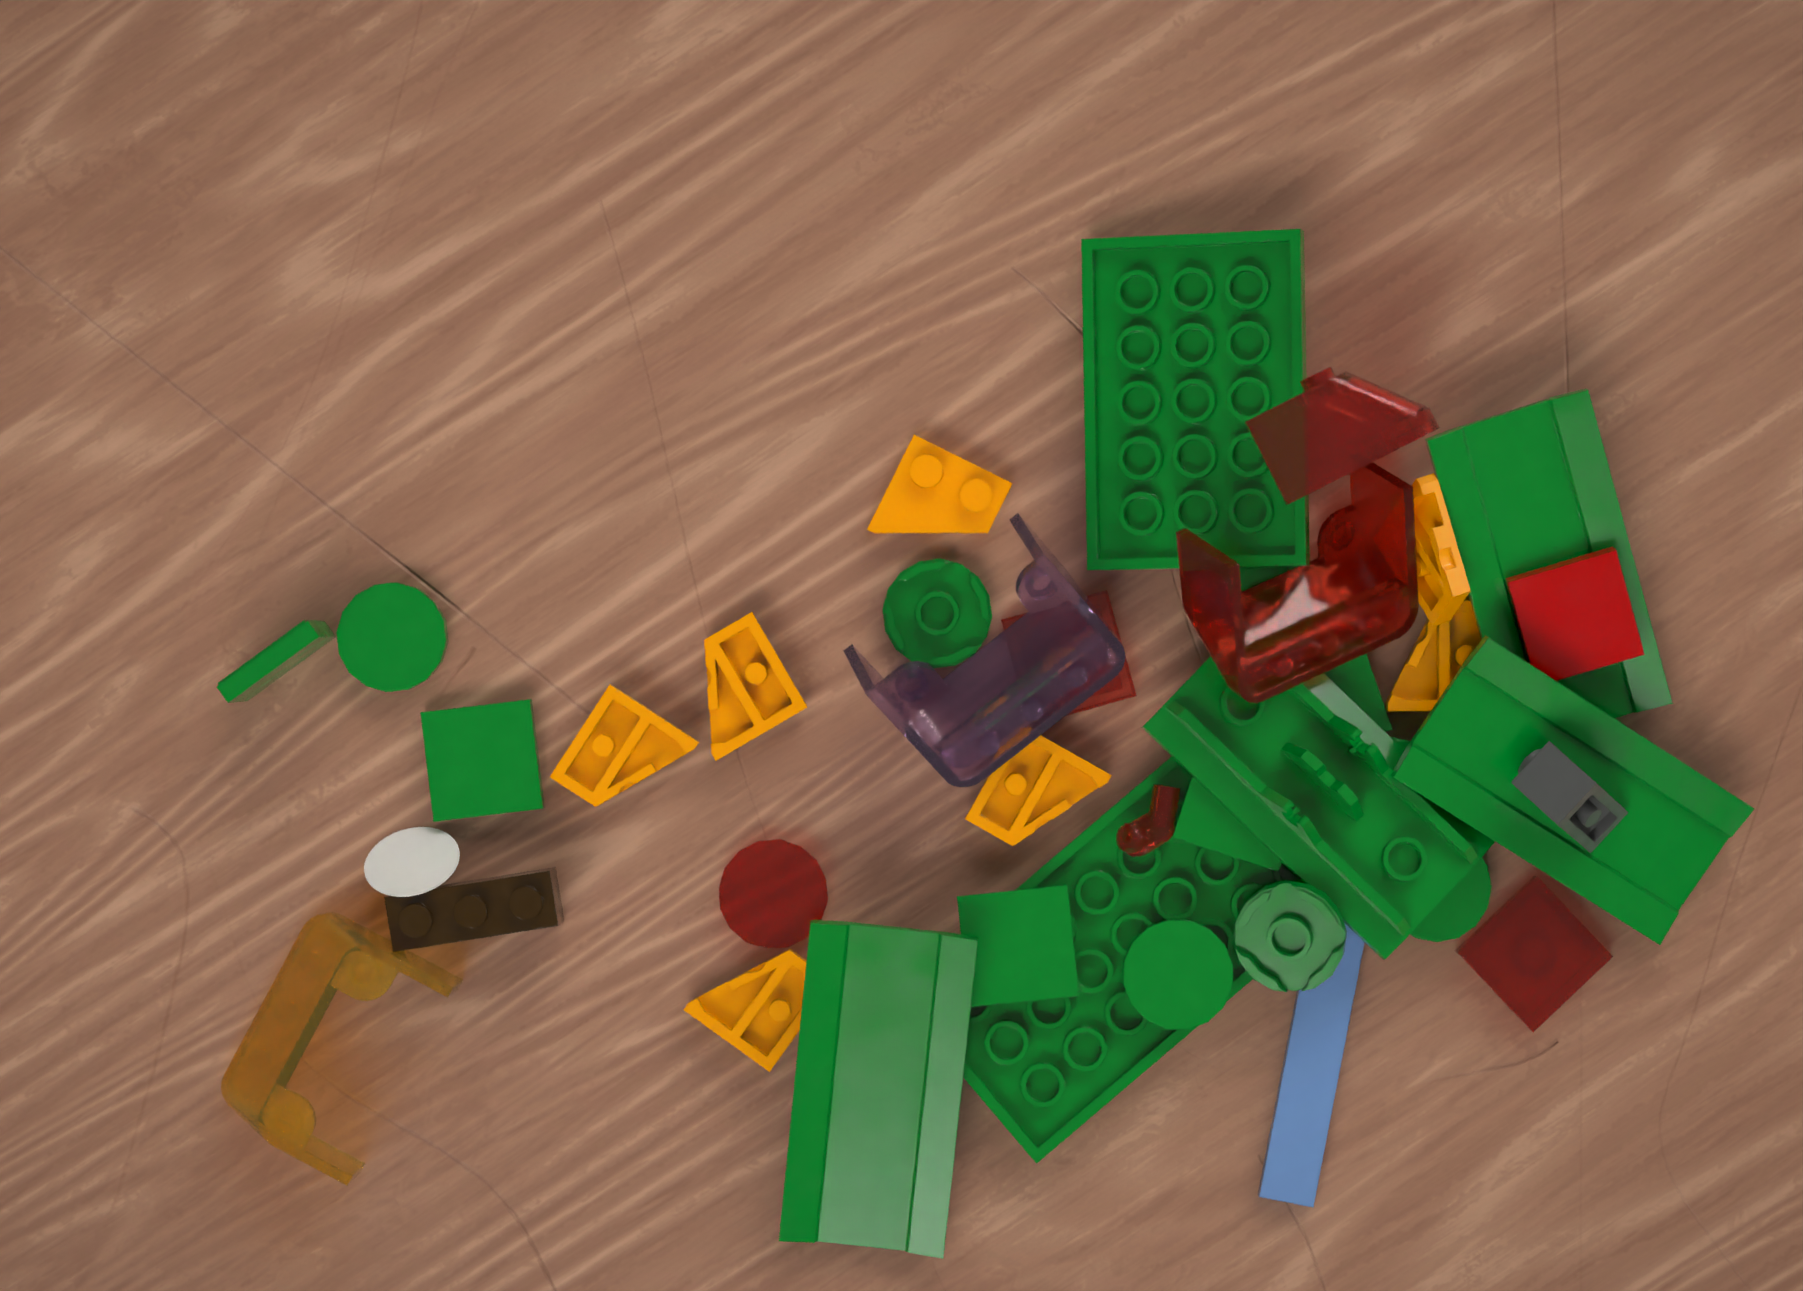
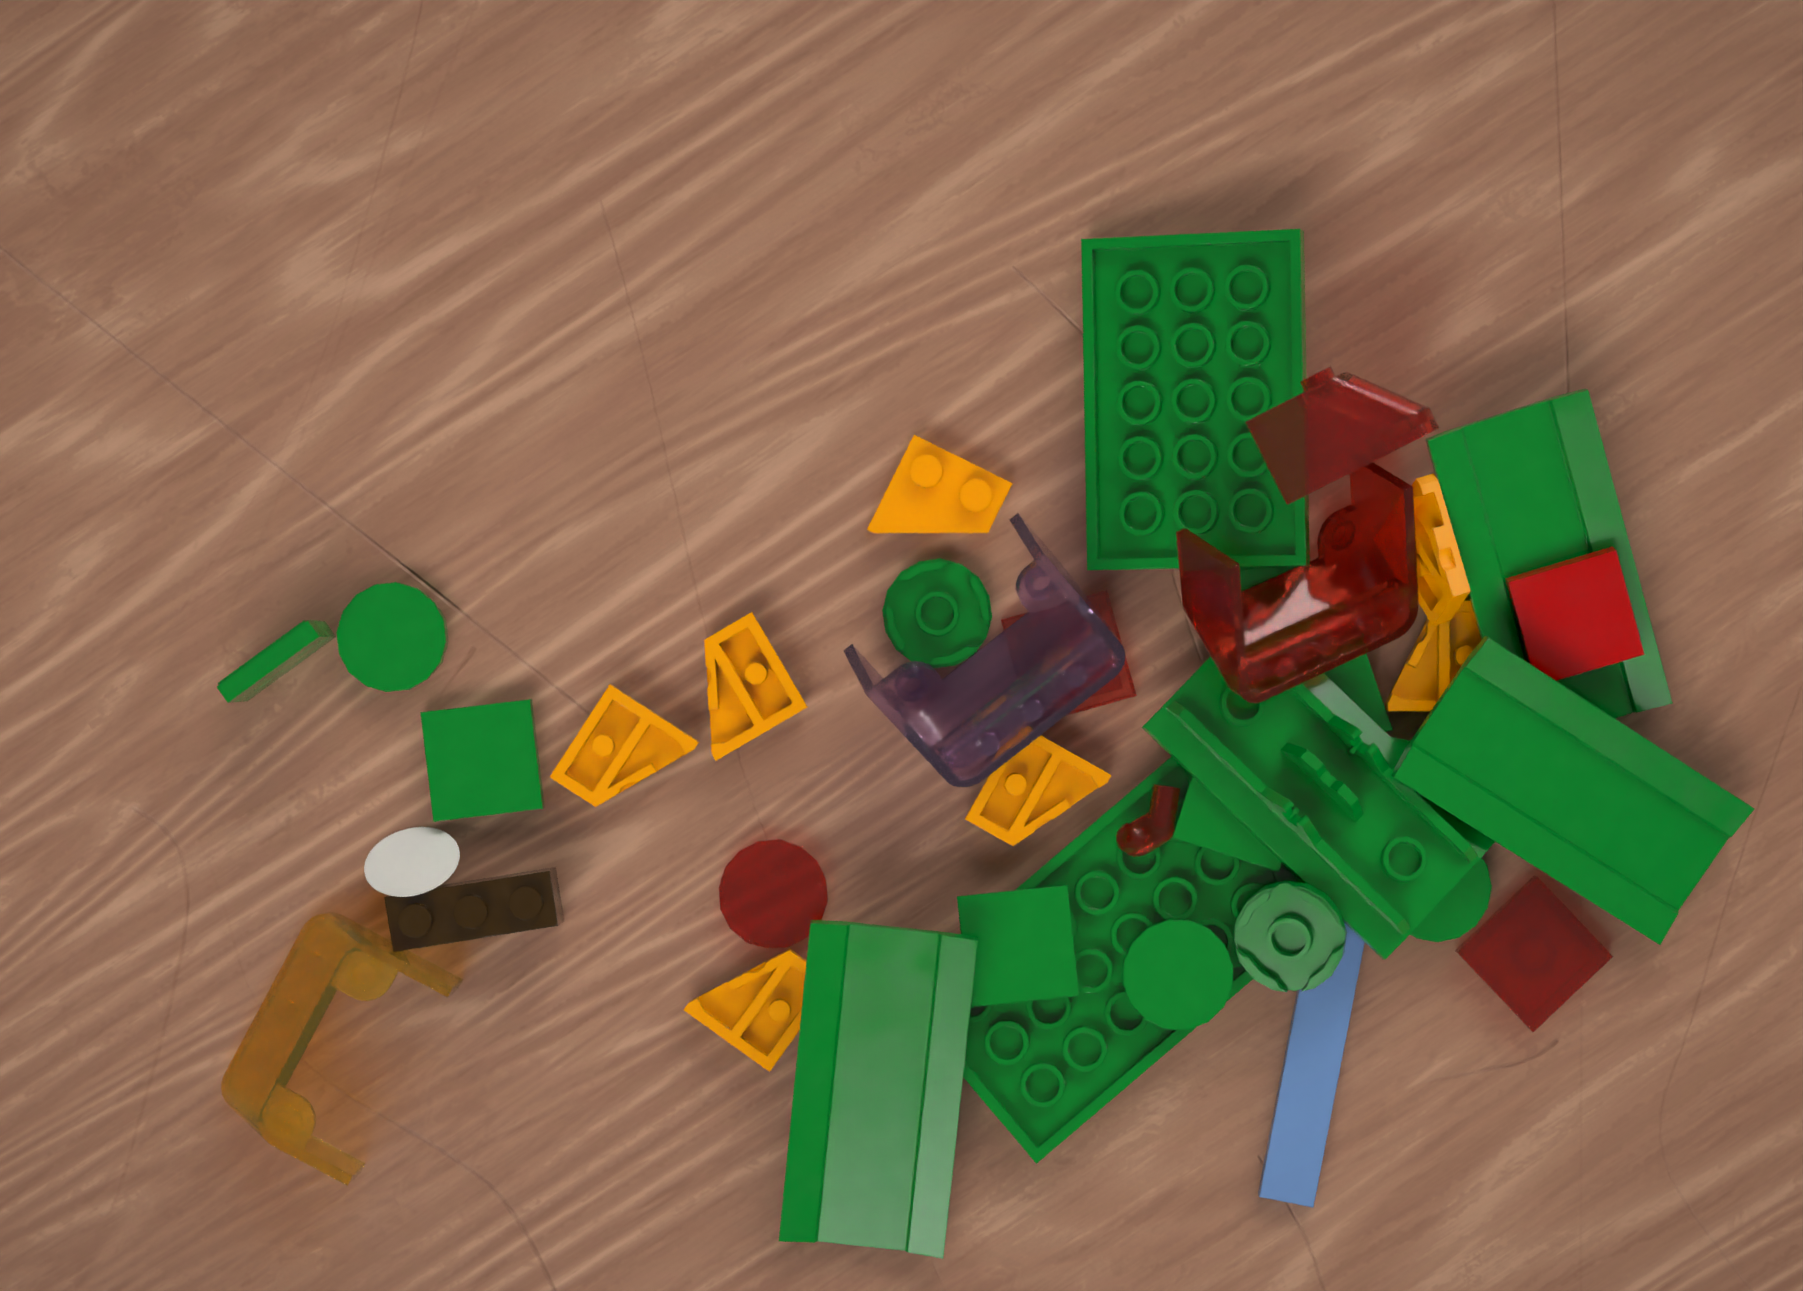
(1568, 796): dark grey slope -> none

